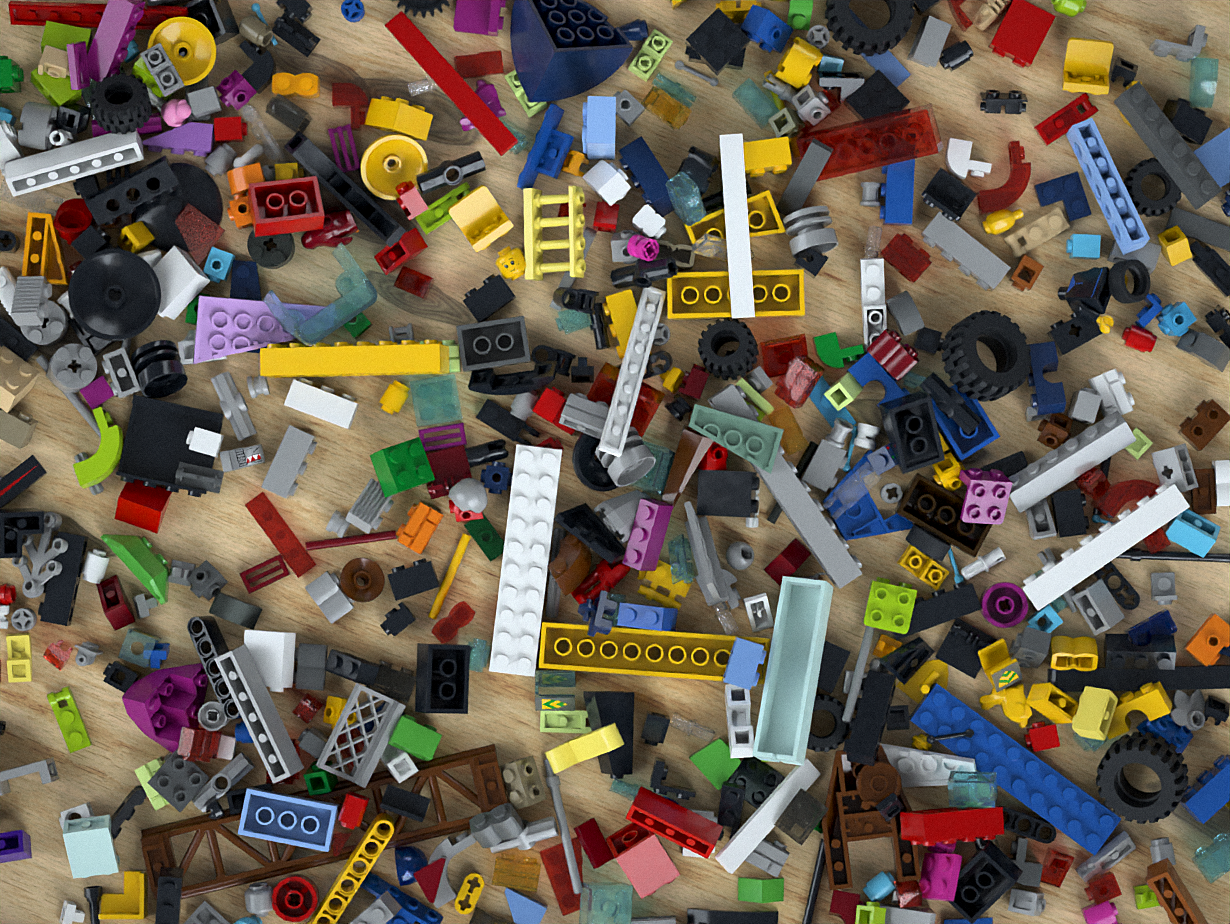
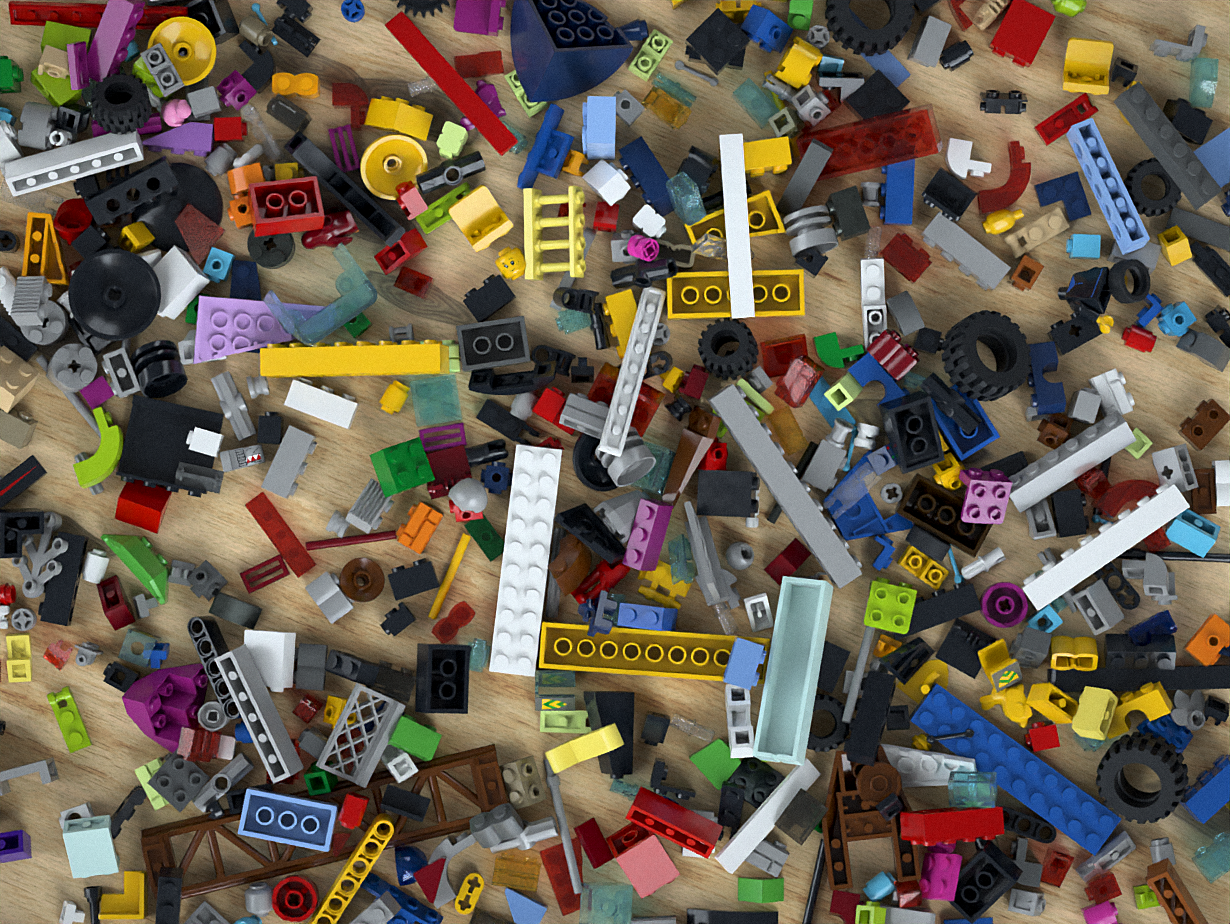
(270, 428): none -> black brick
(452, 140): none -> yellowish green brick
(744, 437): sand green wing -> none
(848, 213): none -> pearl dark grey brick
(883, 559): none -> blue bracket
(1152, 571): none -> light grey brick

